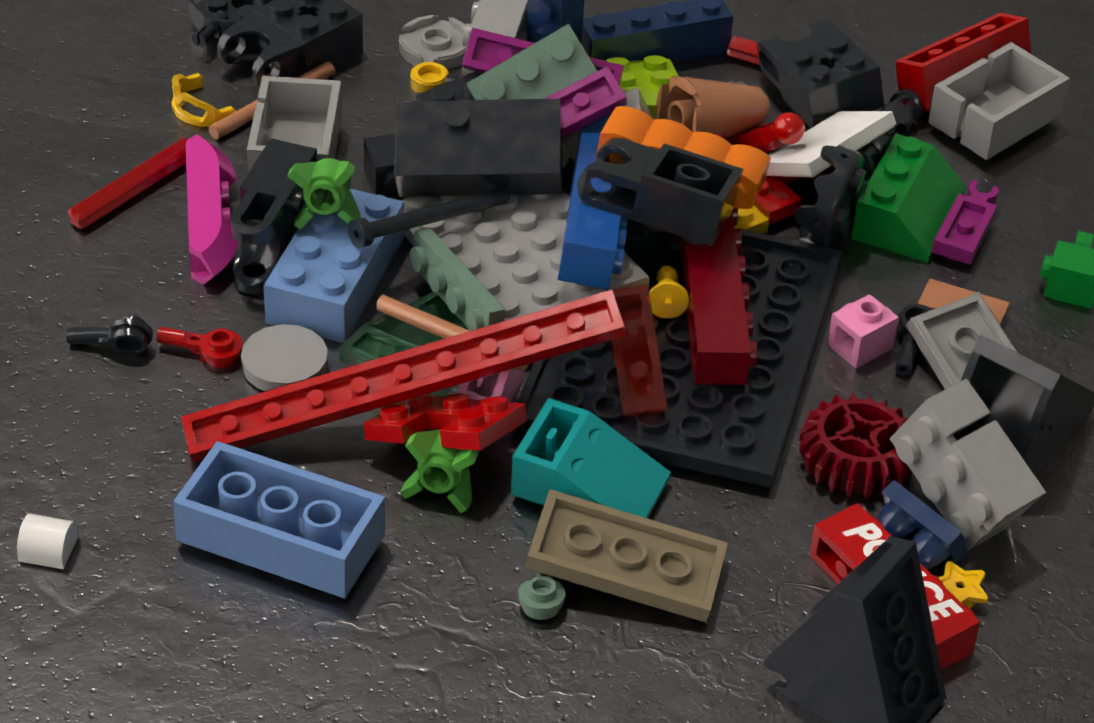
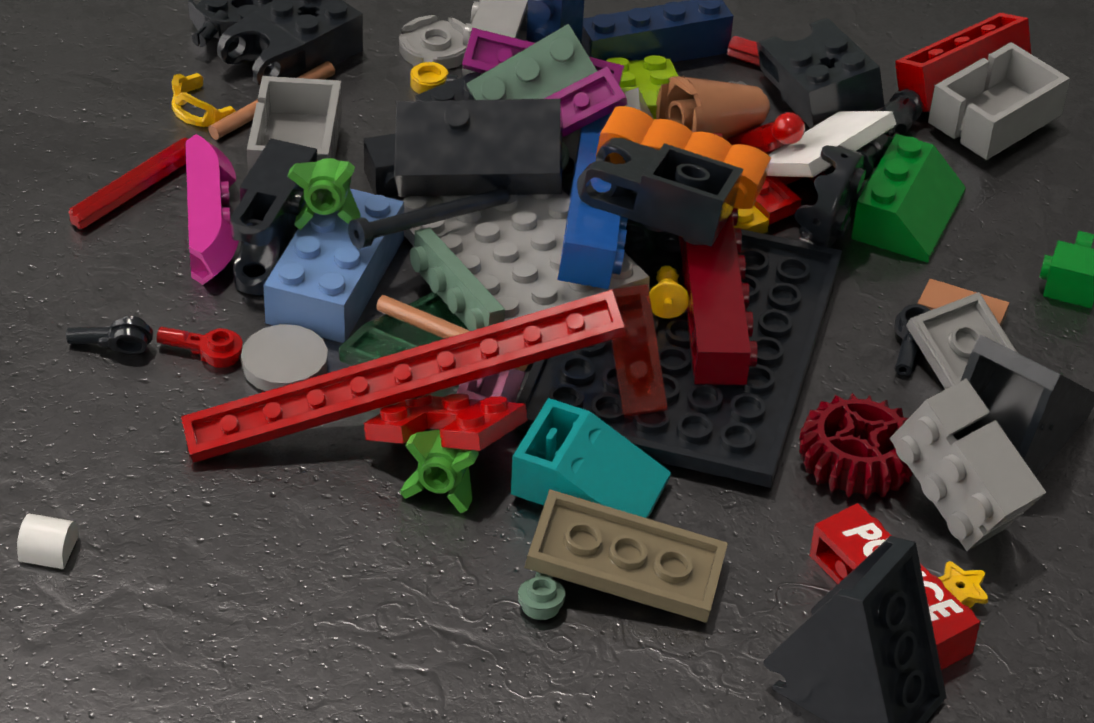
(280, 519): medium blue brick -> none
(862, 331): bright pink brick -> none
(934, 535): dark blue tile -> none
(966, 224): magenta plate -> none

